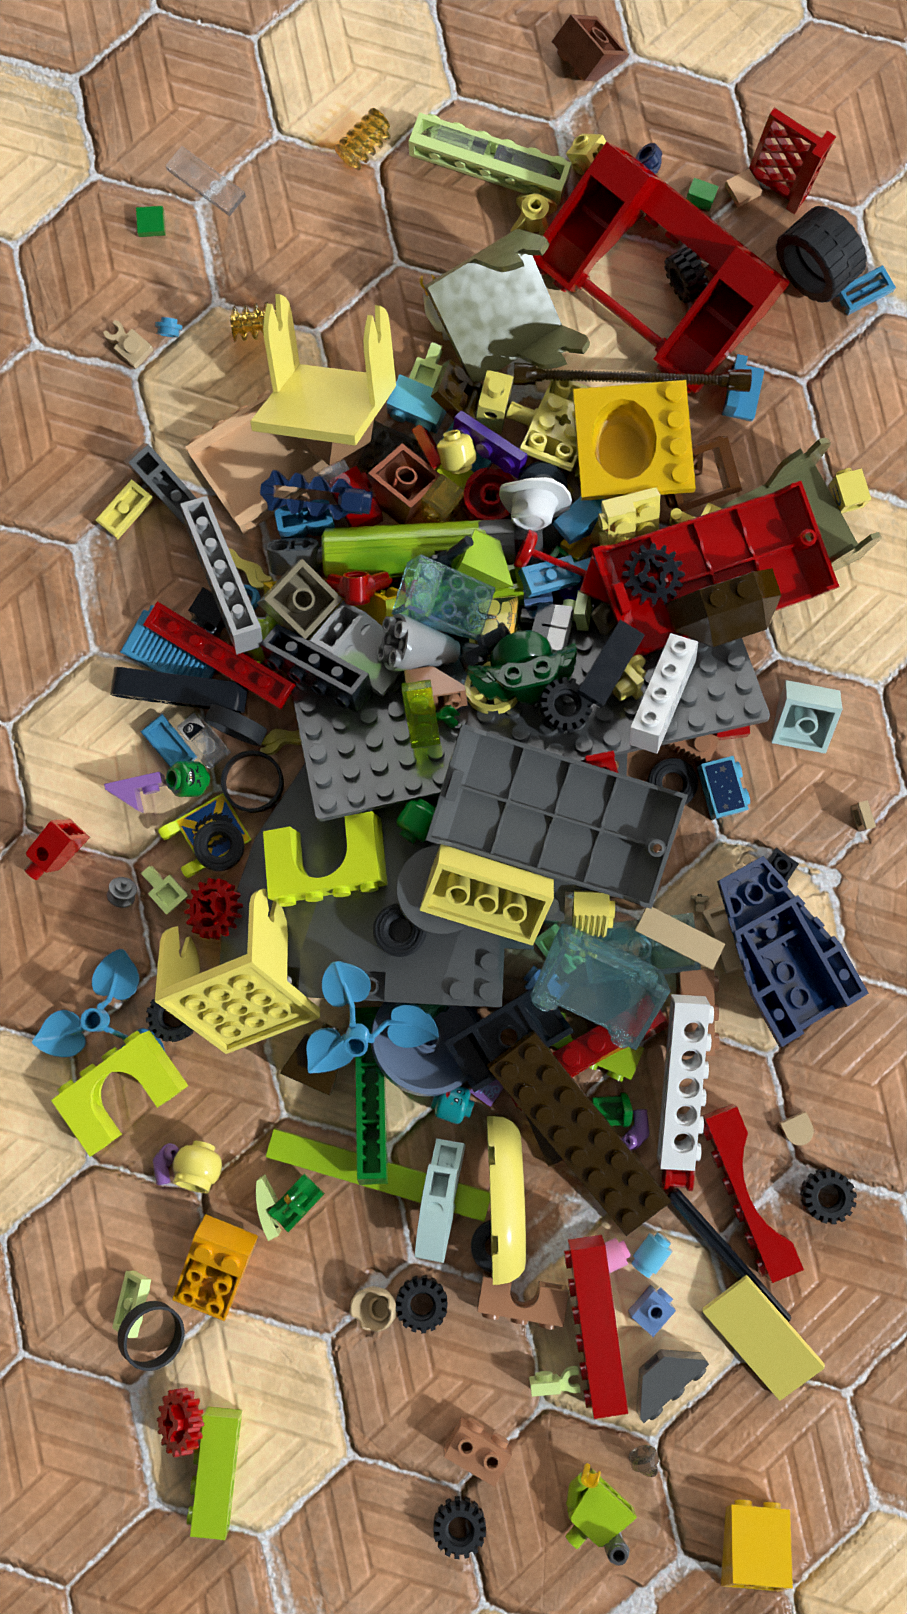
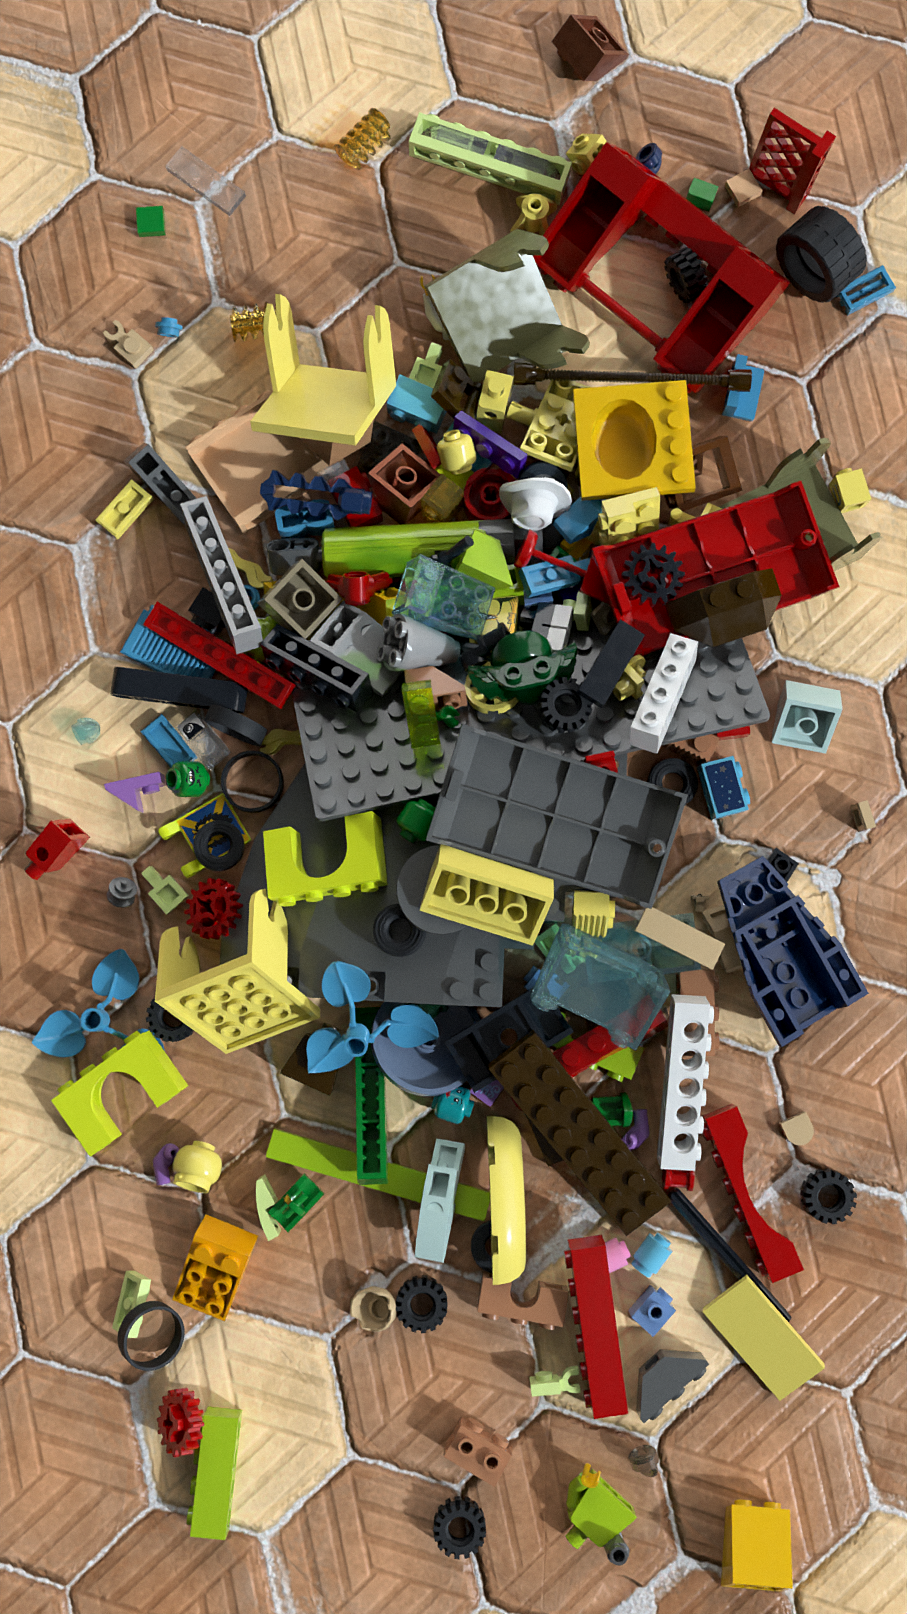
(86, 730): none -> clear light blue plate

